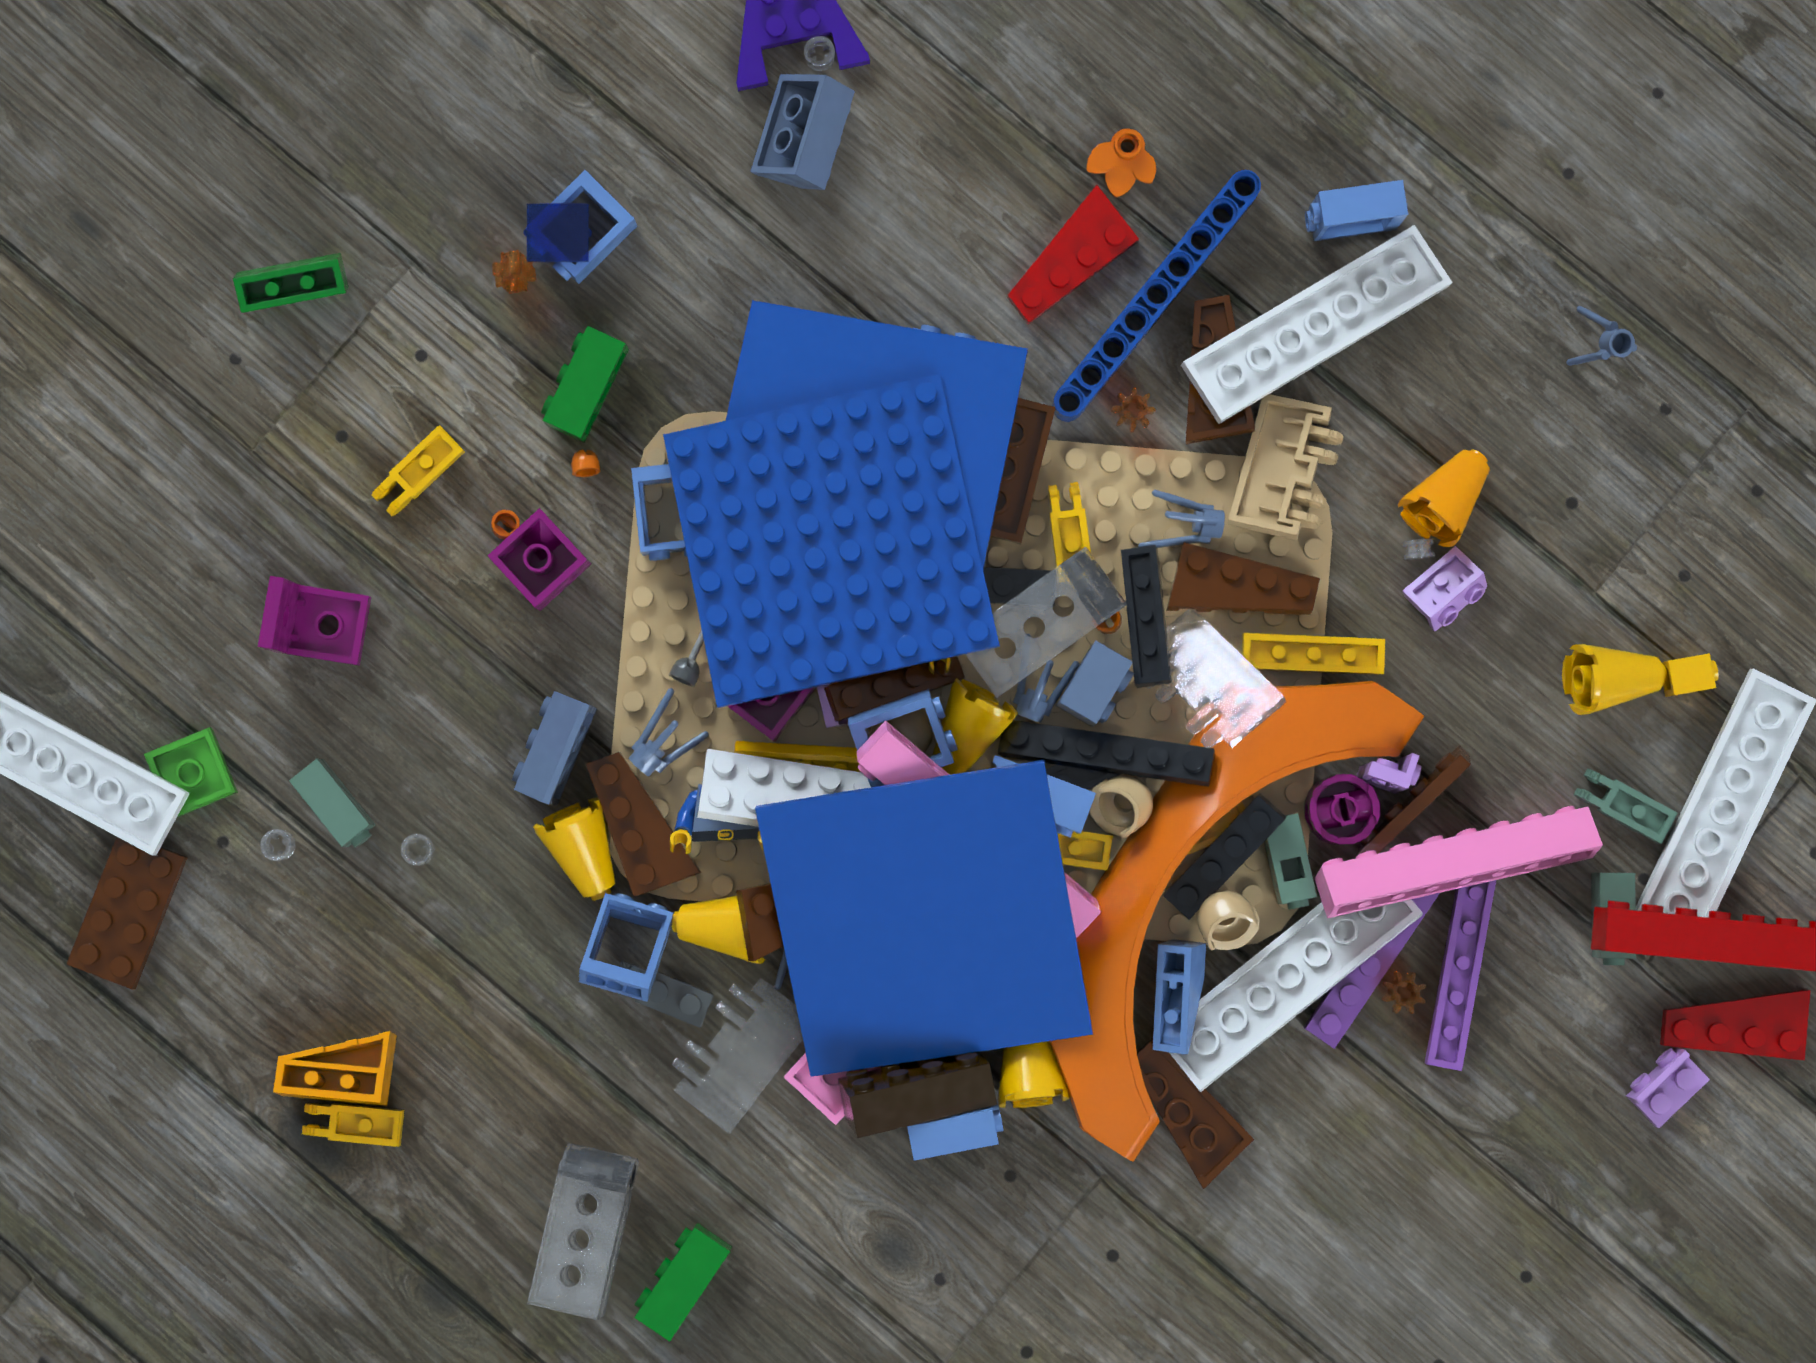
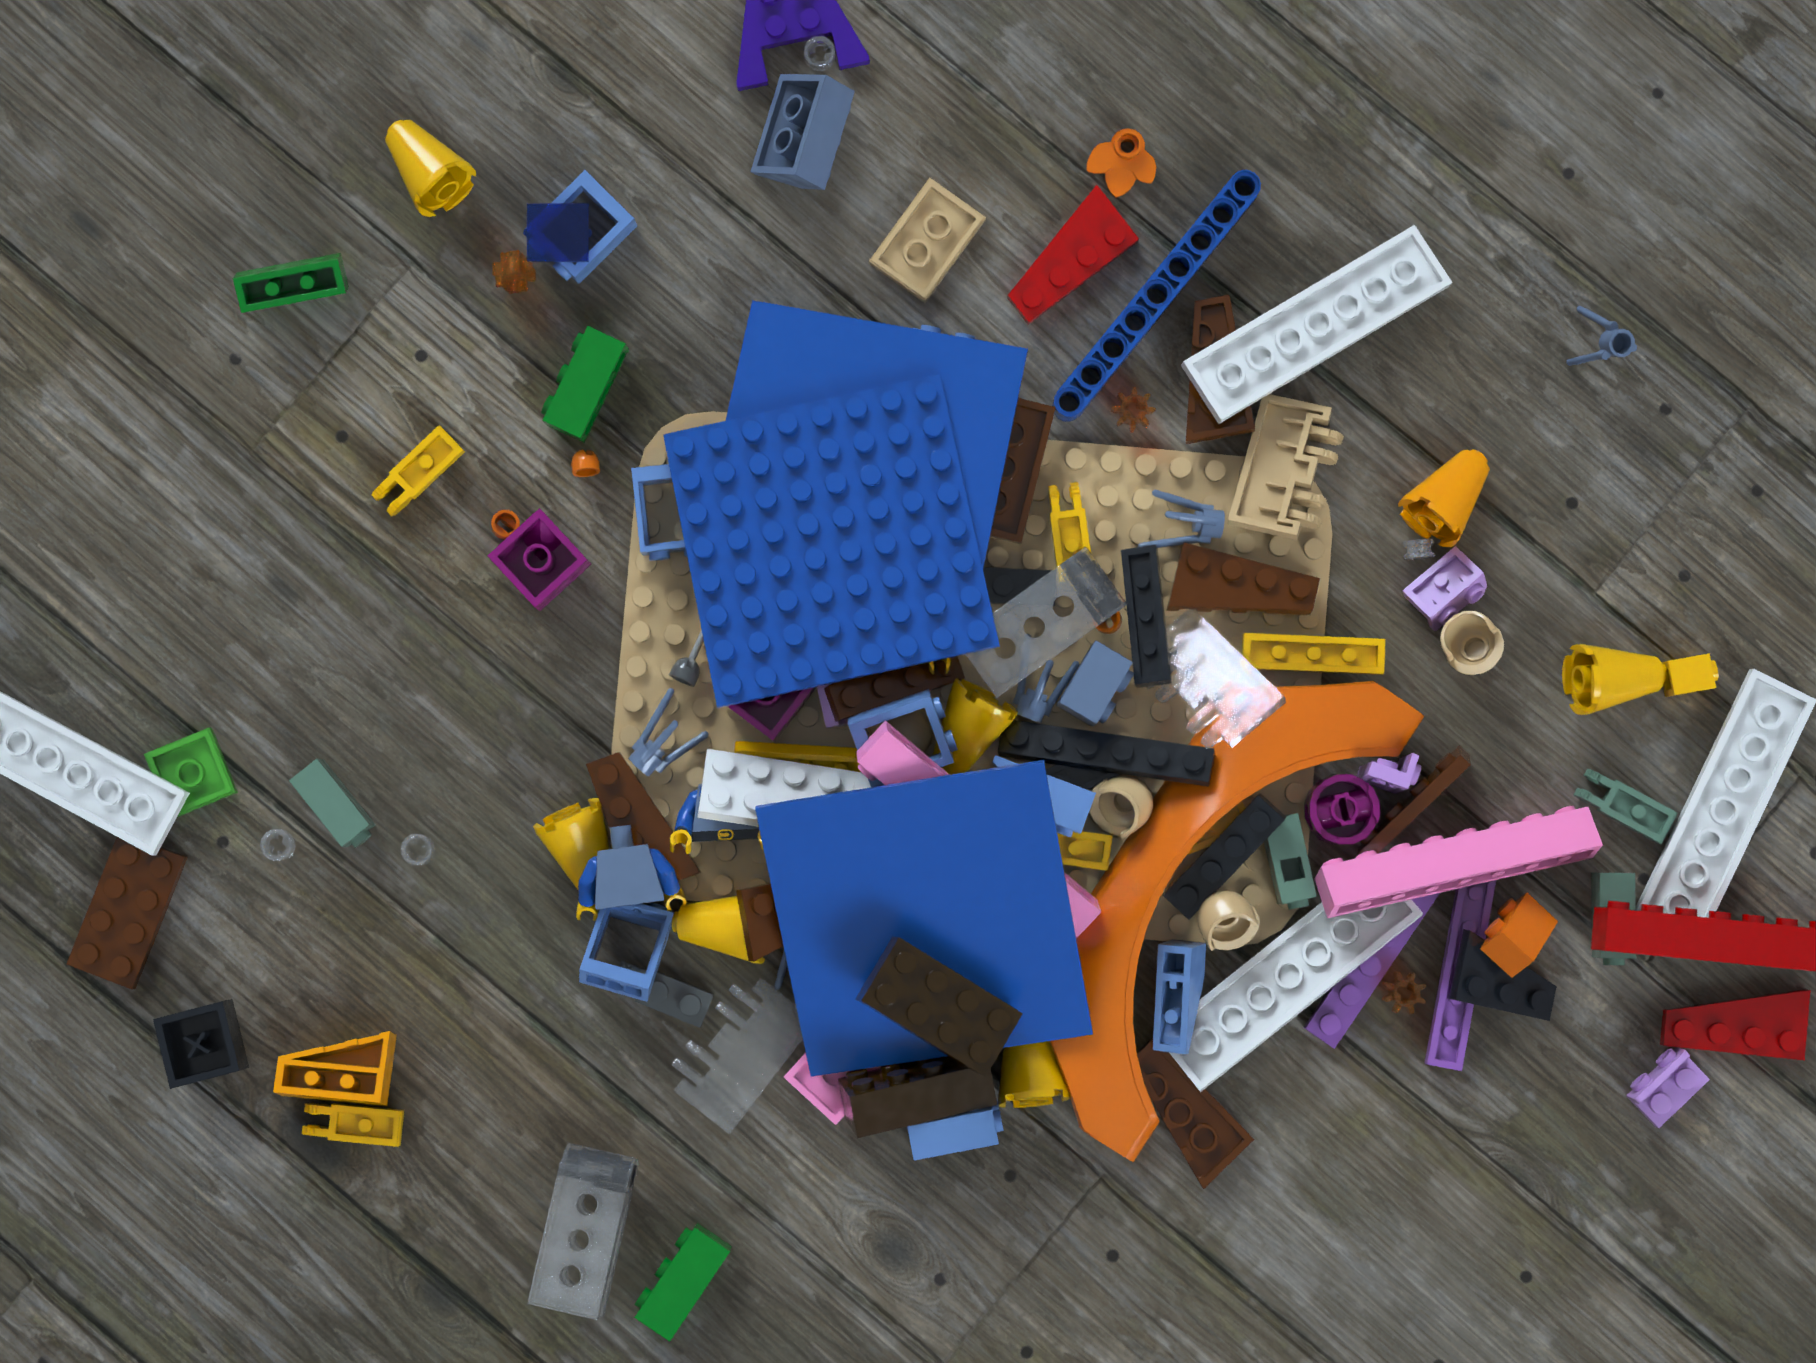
(201, 1043): none -> black brick
(295, 616): magenta bracket -> none
(429, 168): none -> yellow cone
(553, 748): sand blue slope -> none
(626, 876): none -> sand blue torso
(927, 240): none -> tan tile
(939, 1006): none -> dark brown brick
(1357, 210): medium blue window -> none
(1471, 643): none -> tan helmet
(1485, 984): none -> black wing
(1518, 934): none -> orange brick

